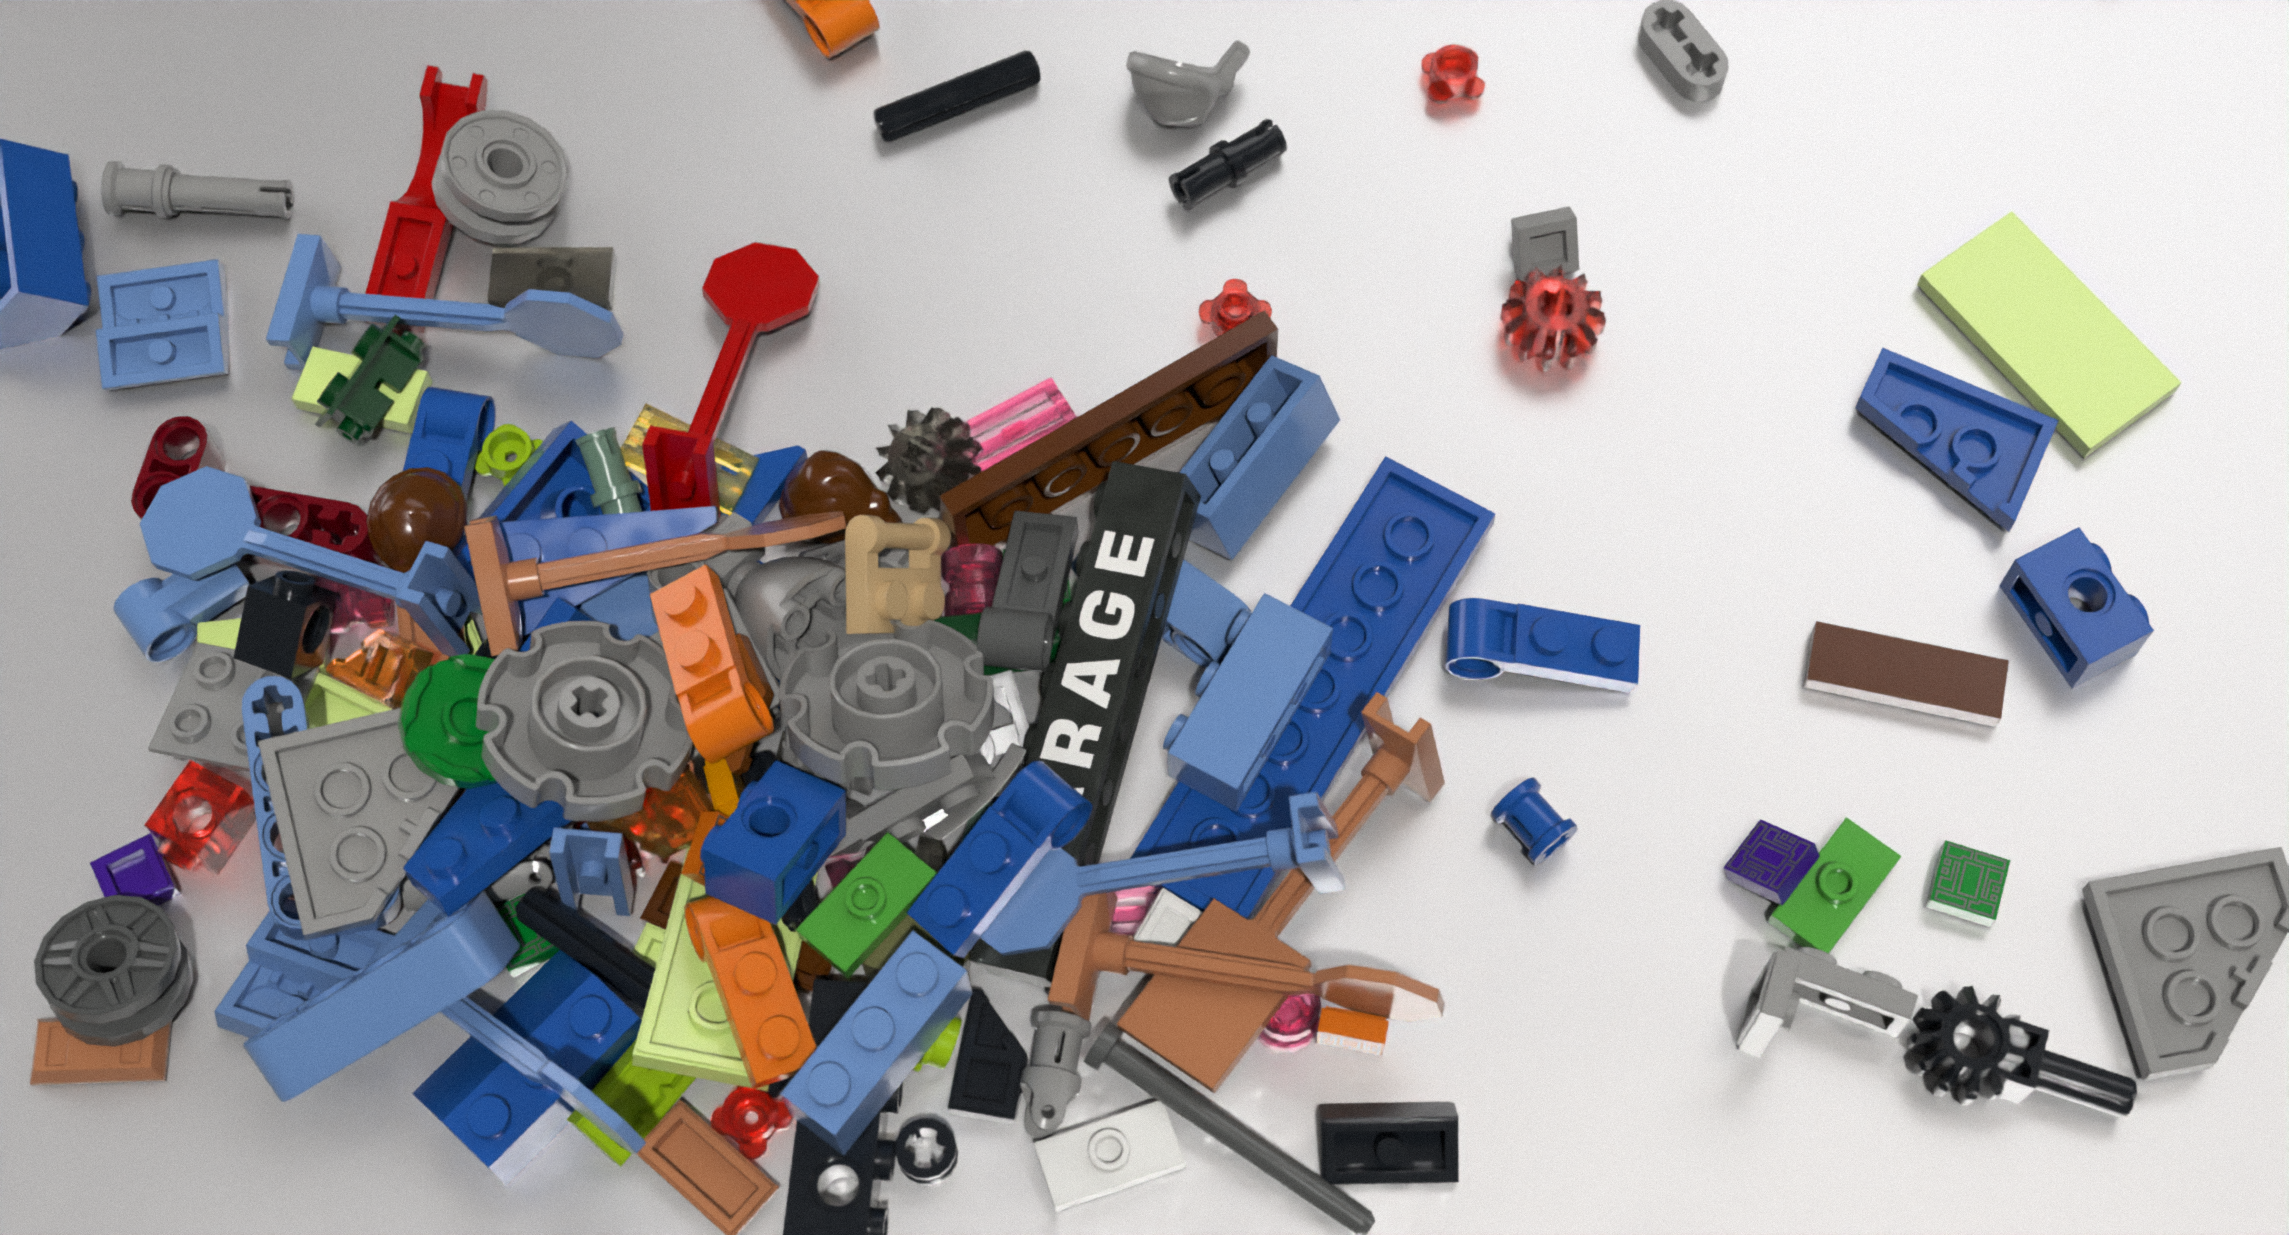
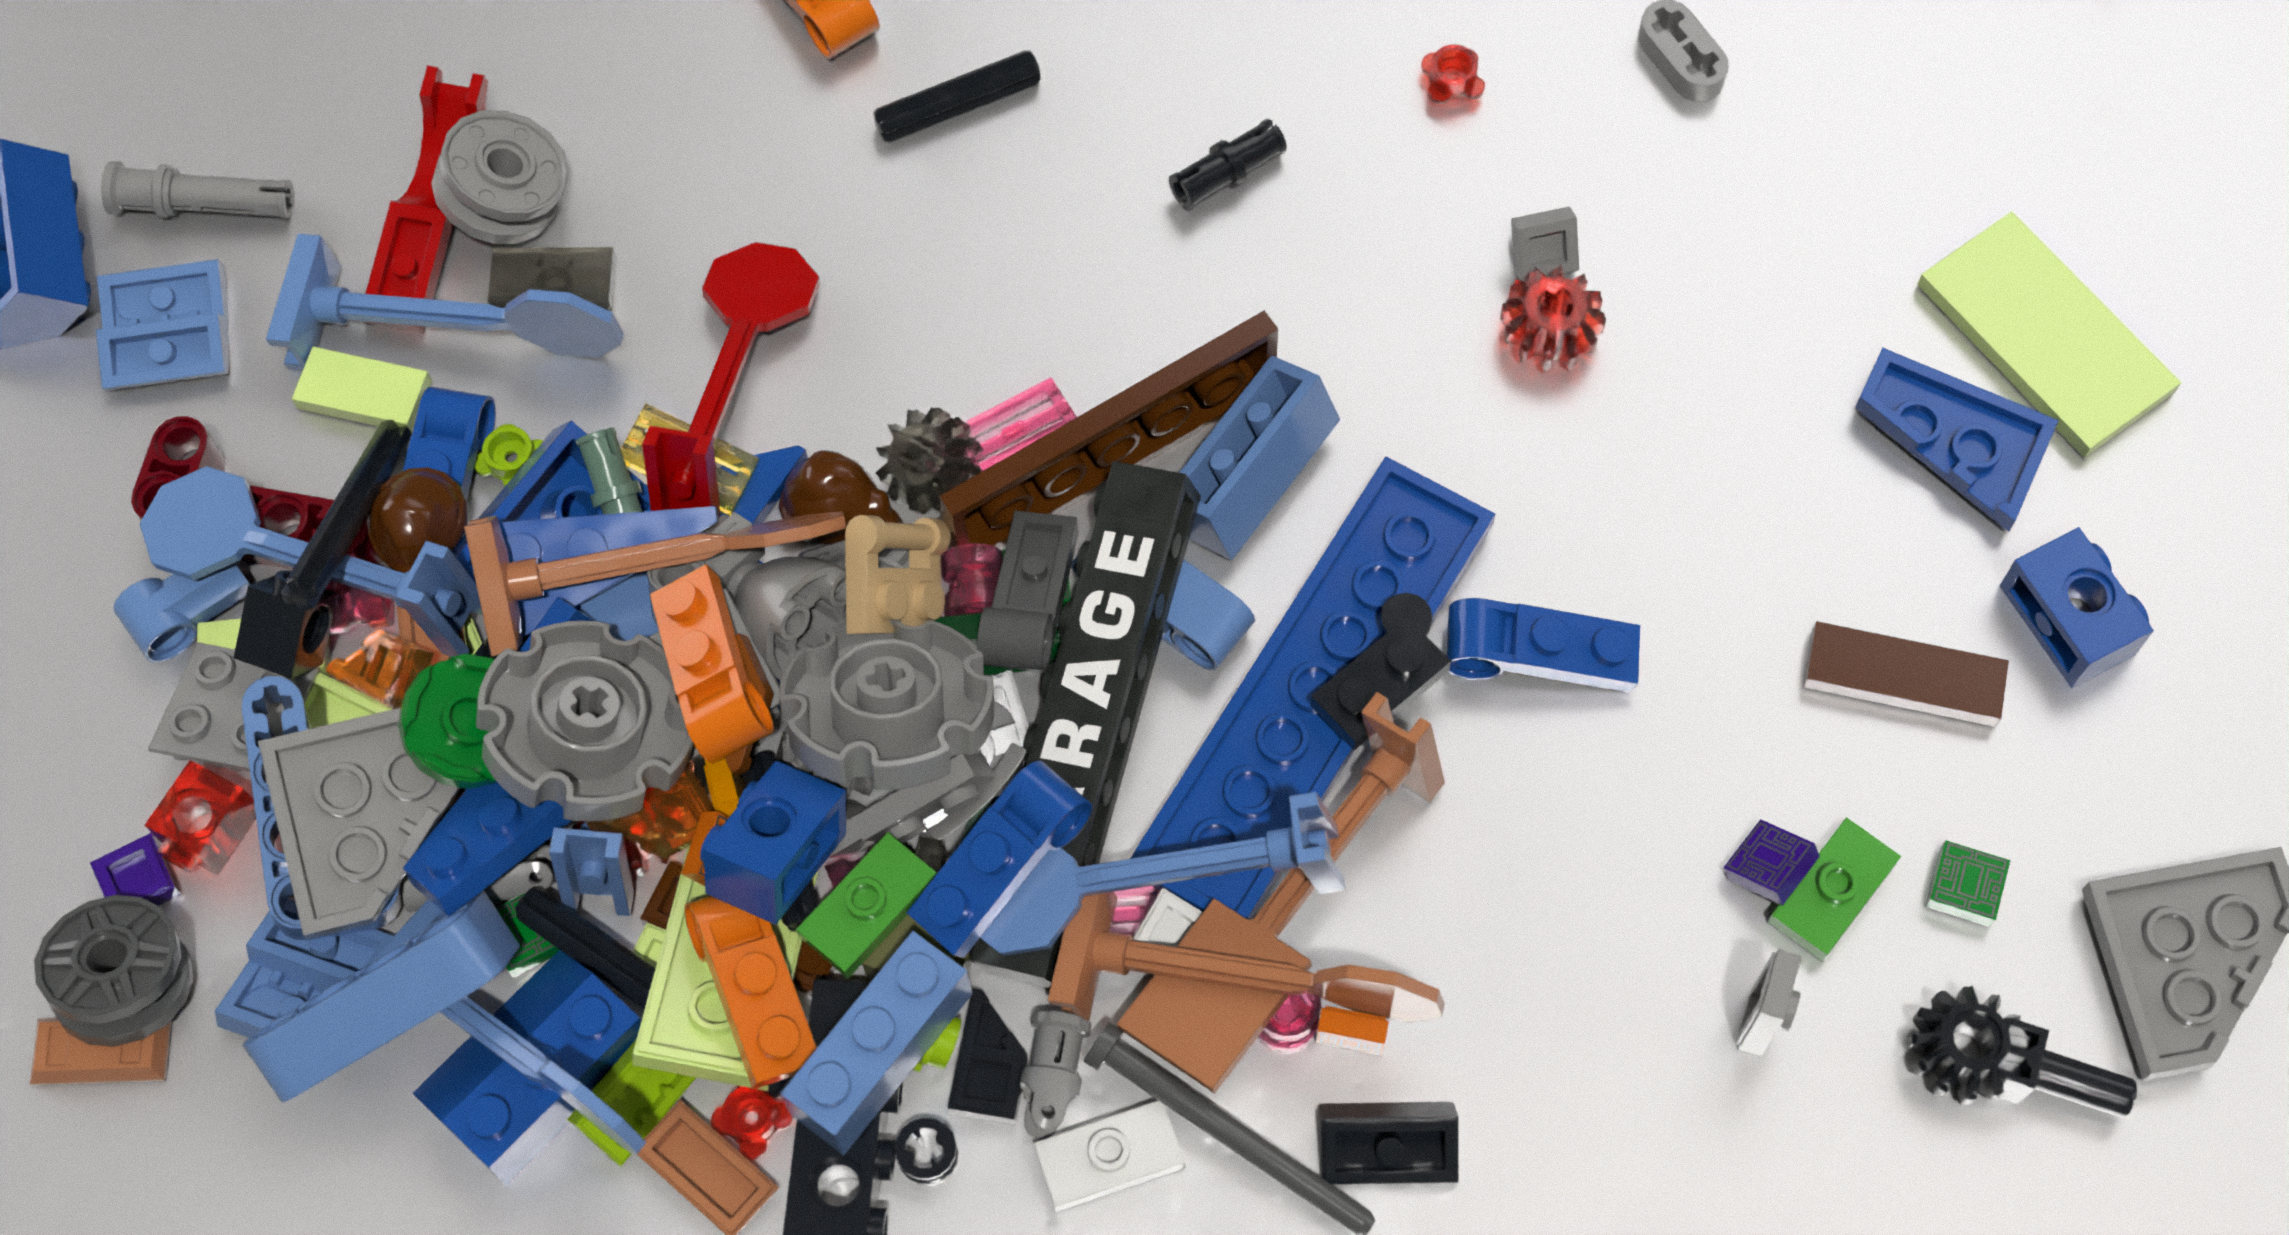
(345, 516): none -> black axle
(353, 398): dark green hinge -> none
(1183, 92): light grey hat -> none
(1233, 296): clear red plate -> none
(1247, 700): medium blue brick -> none
(1395, 666): none -> black hinge
(1534, 821): blue bush -> none
(1864, 998): light grey plate -> none

